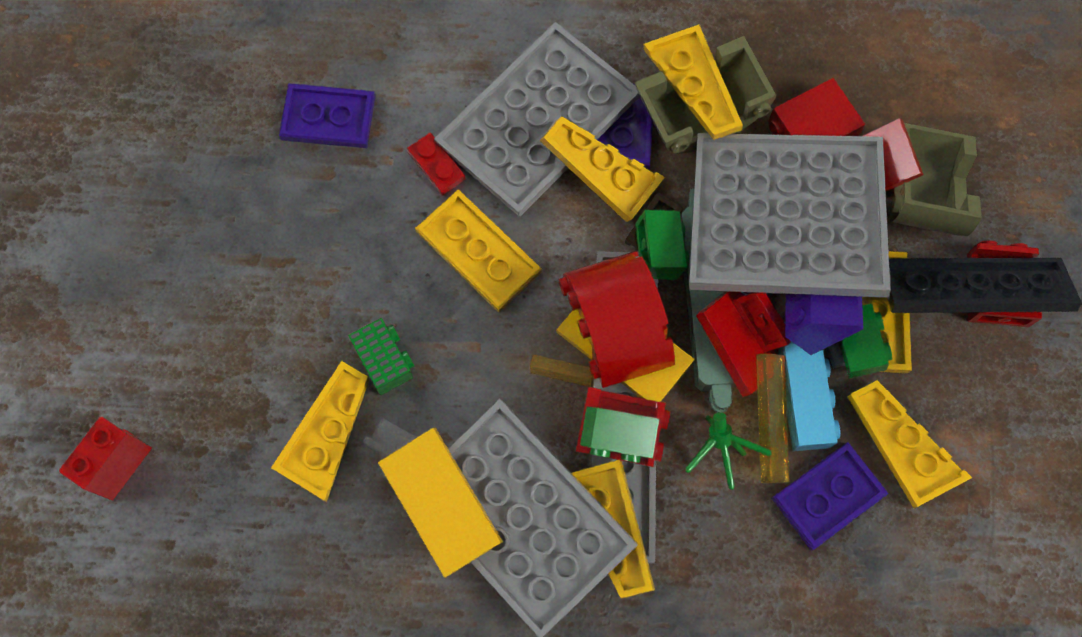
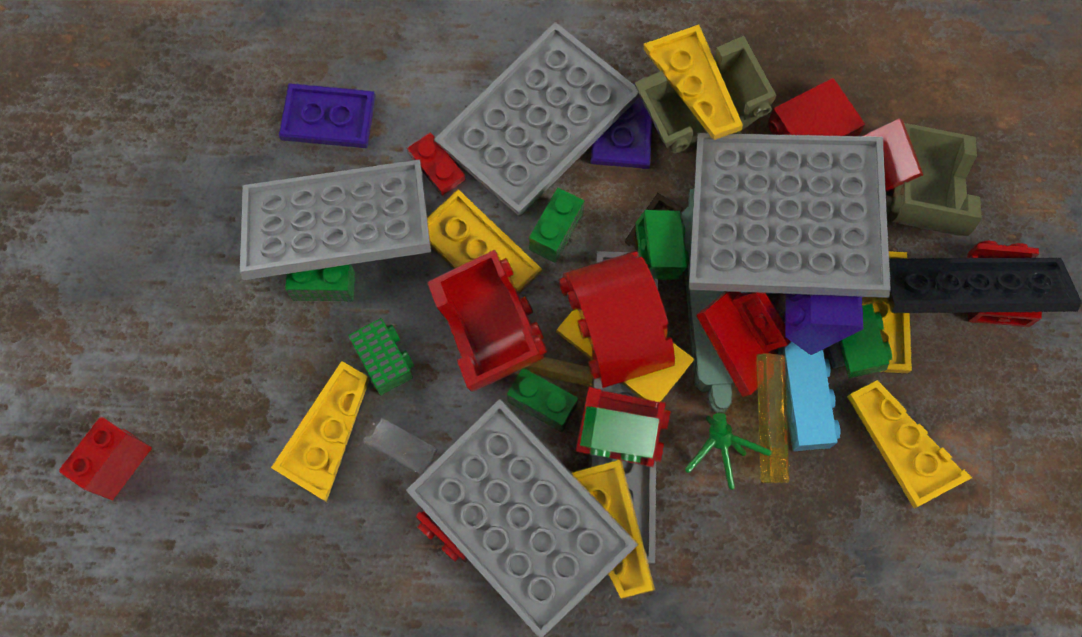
(322, 284): none -> green brick
(333, 219): none -> light grey plate
(440, 502): yellow tile -> none
(488, 320): none -> red cylinder
(542, 399): none -> green brick
(556, 225): none -> green brick
(612, 176): yellow wing -> none
(829, 496): dark purple tile -> none

